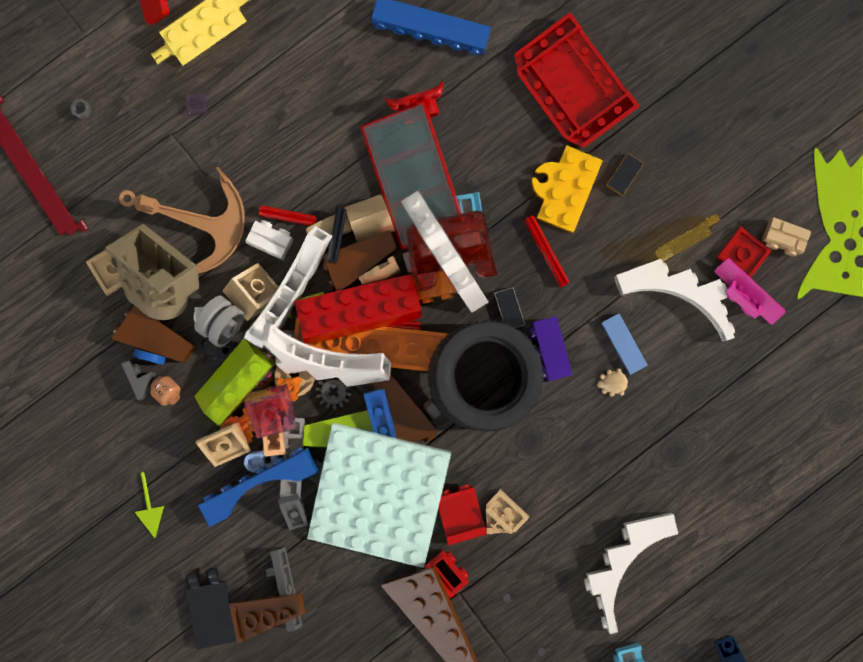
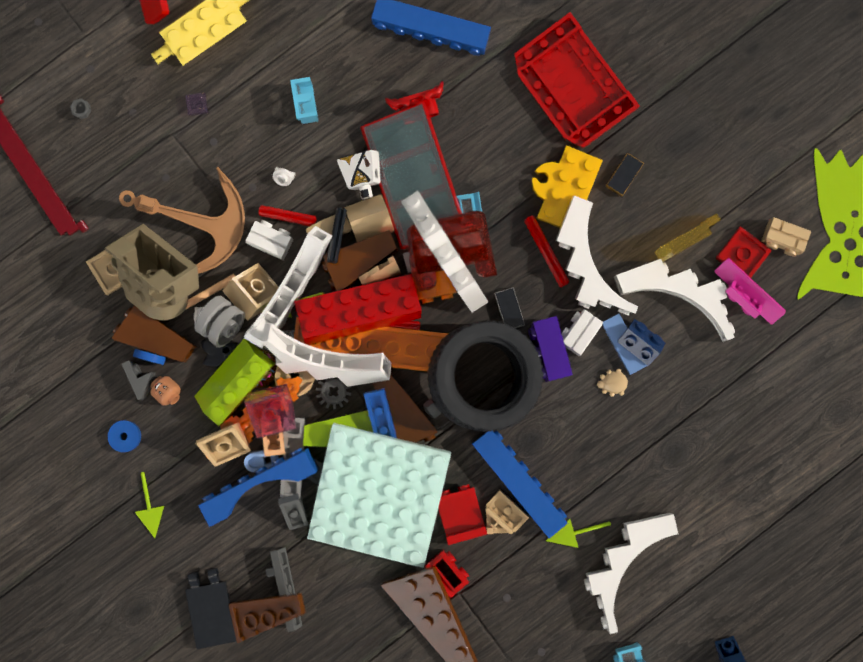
(115, 436): none -> blue piece
(209, 291): none -> light nougat bar
(282, 176): none -> white plate
(304, 100): none -> medium azure window
(361, 171): none -> white torso
(520, 484): none -> blue brick
(567, 537): none -> lime piece
(575, 234): none -> white arch
(581, 331): none -> white brick
(642, 342): none -> dark blue bracket

